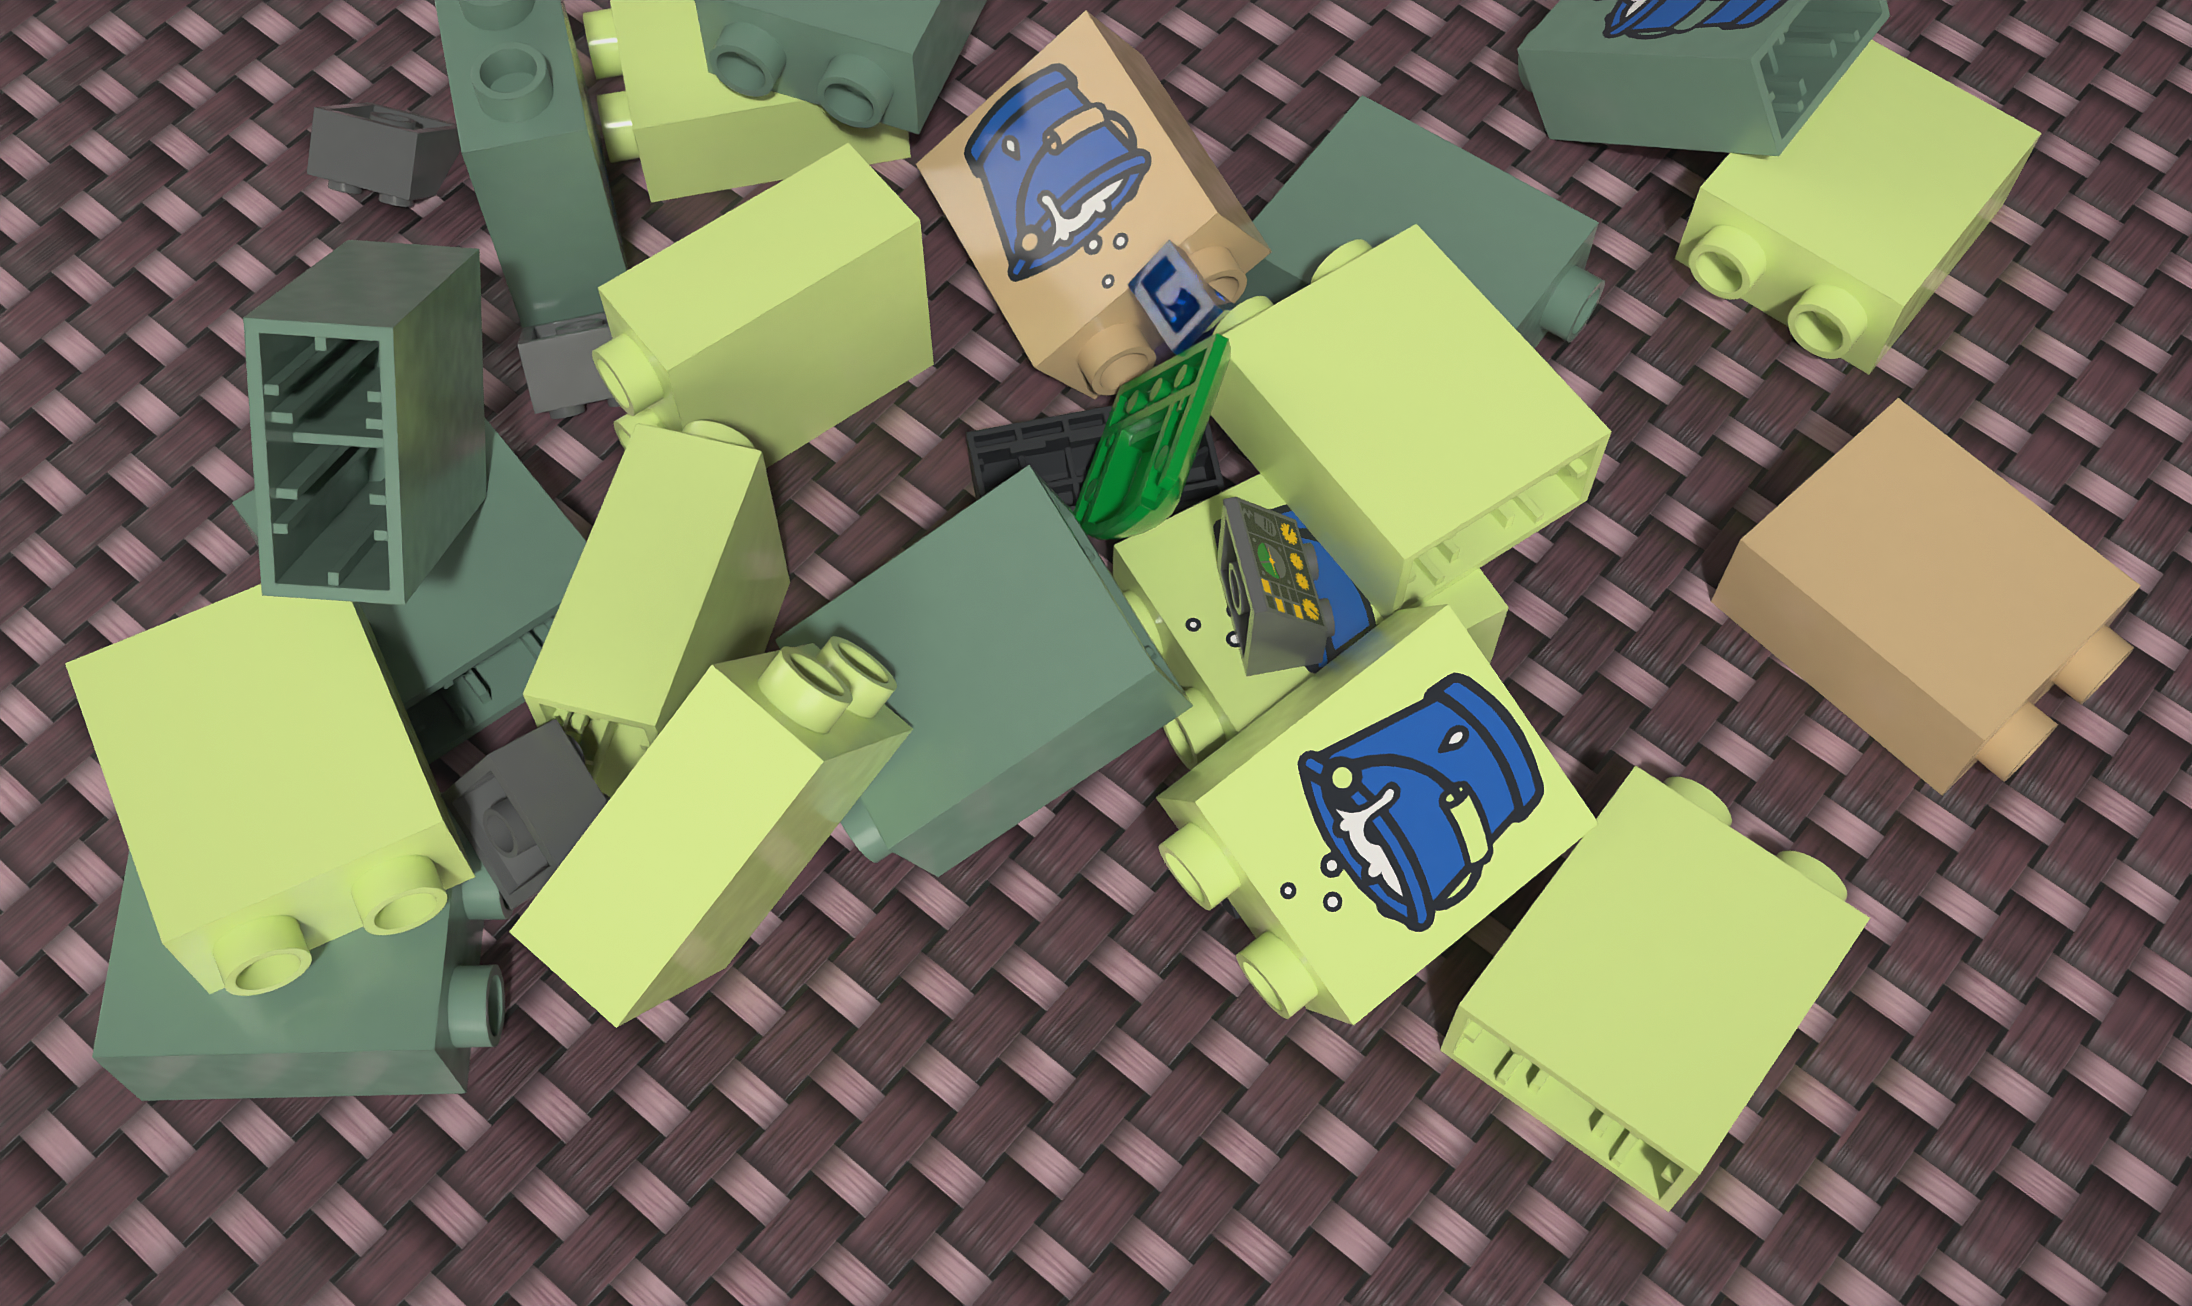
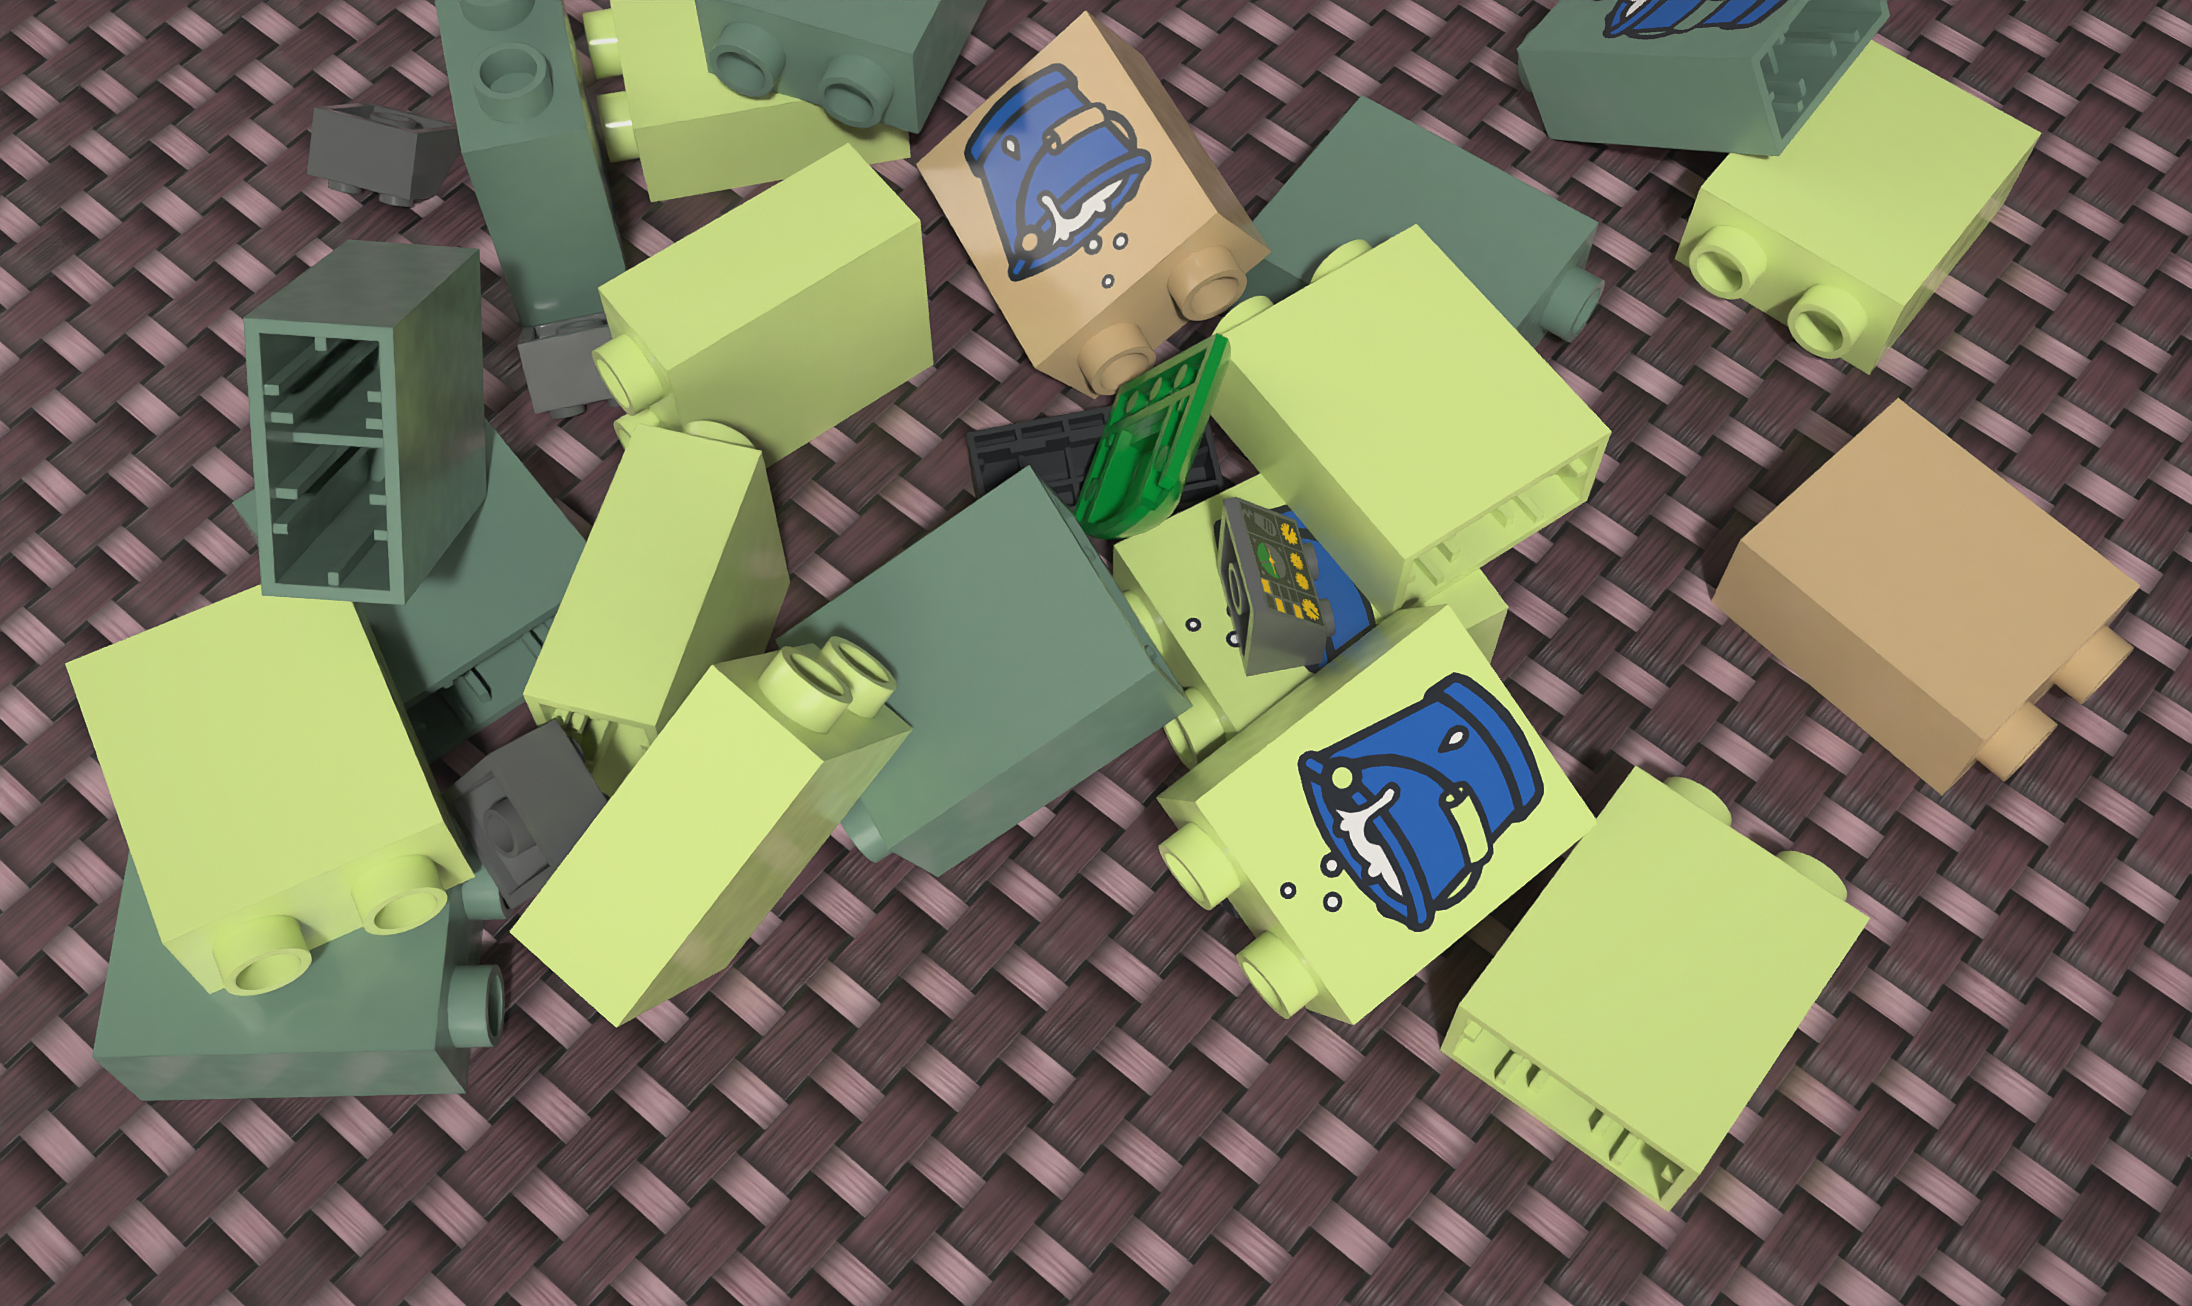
(1179, 298): clear blue slope -> none

